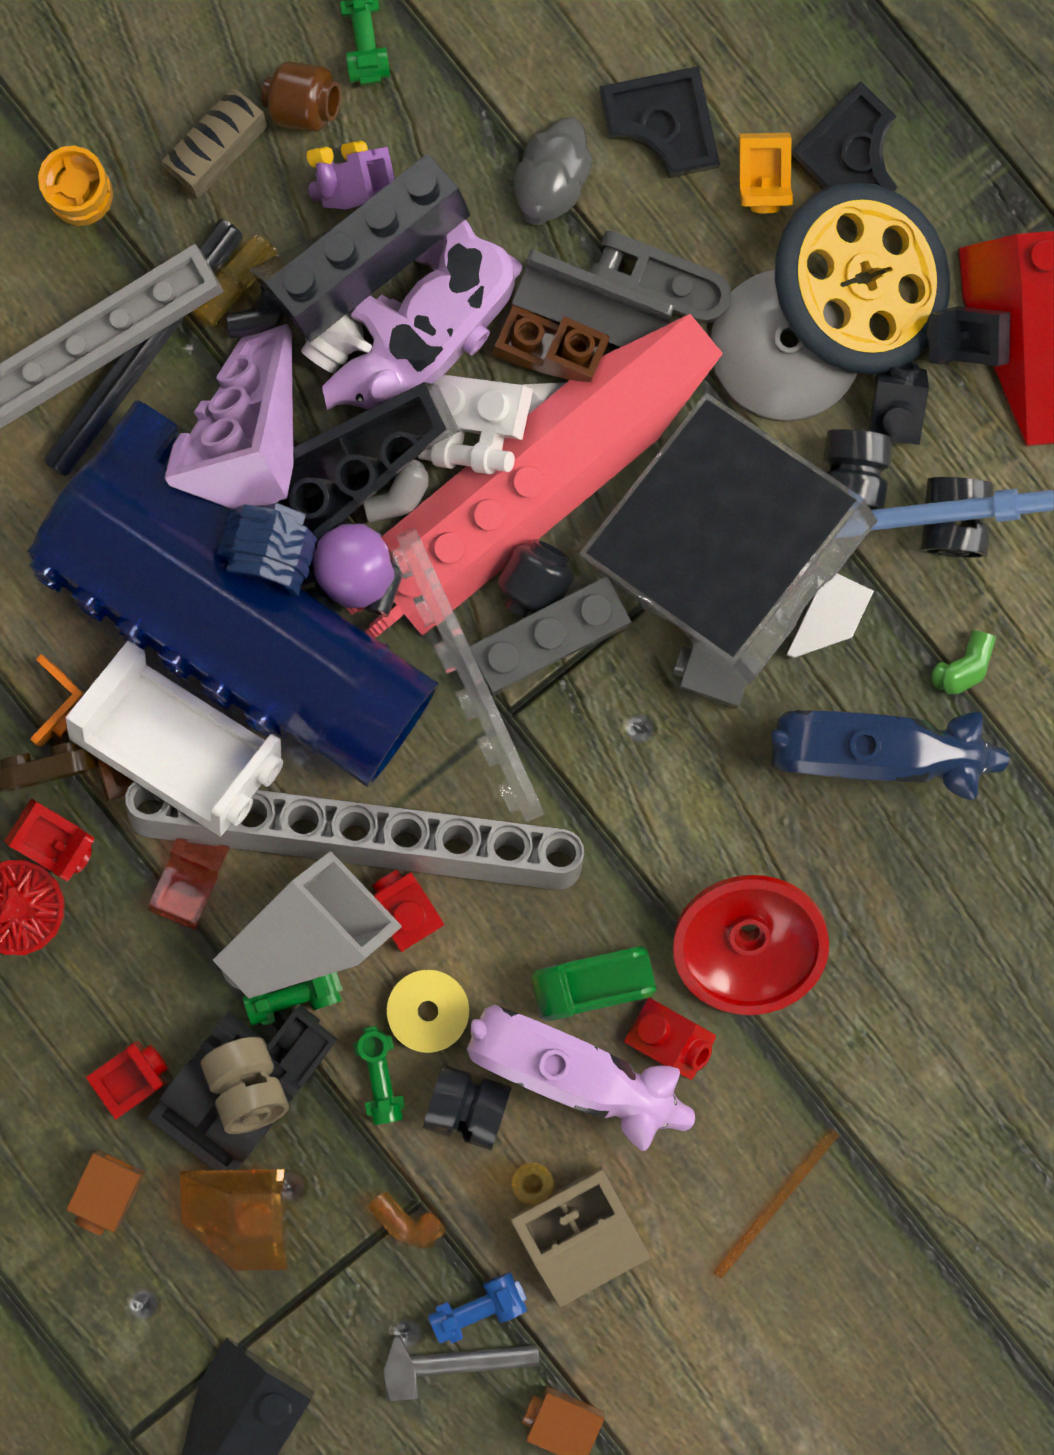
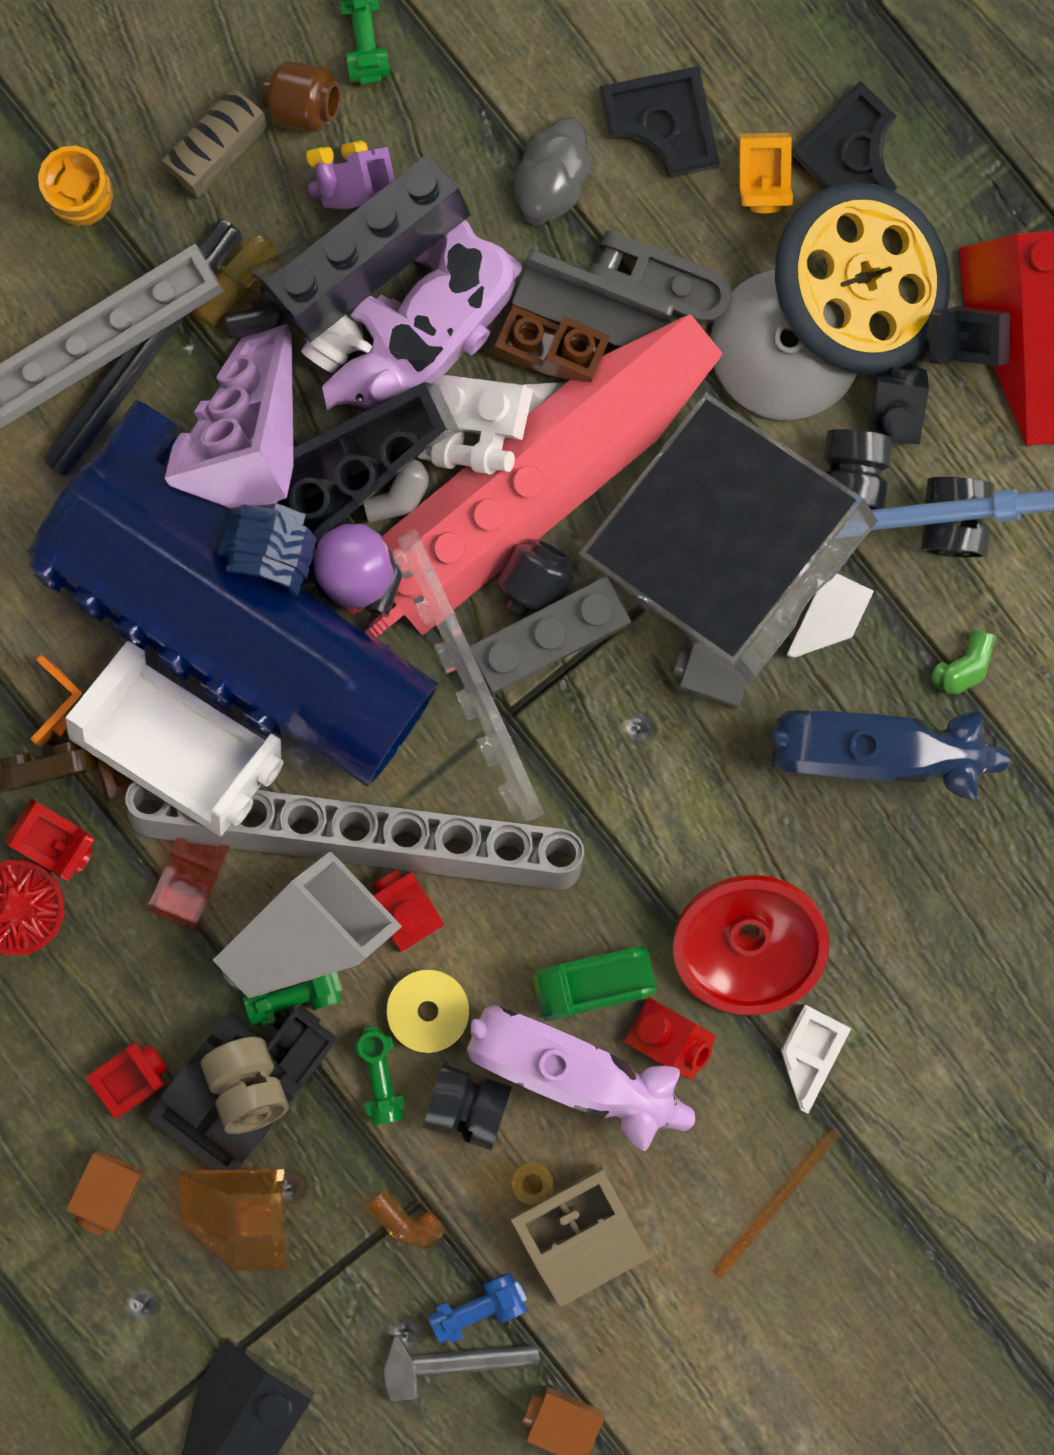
(811, 1053): none -> white tile

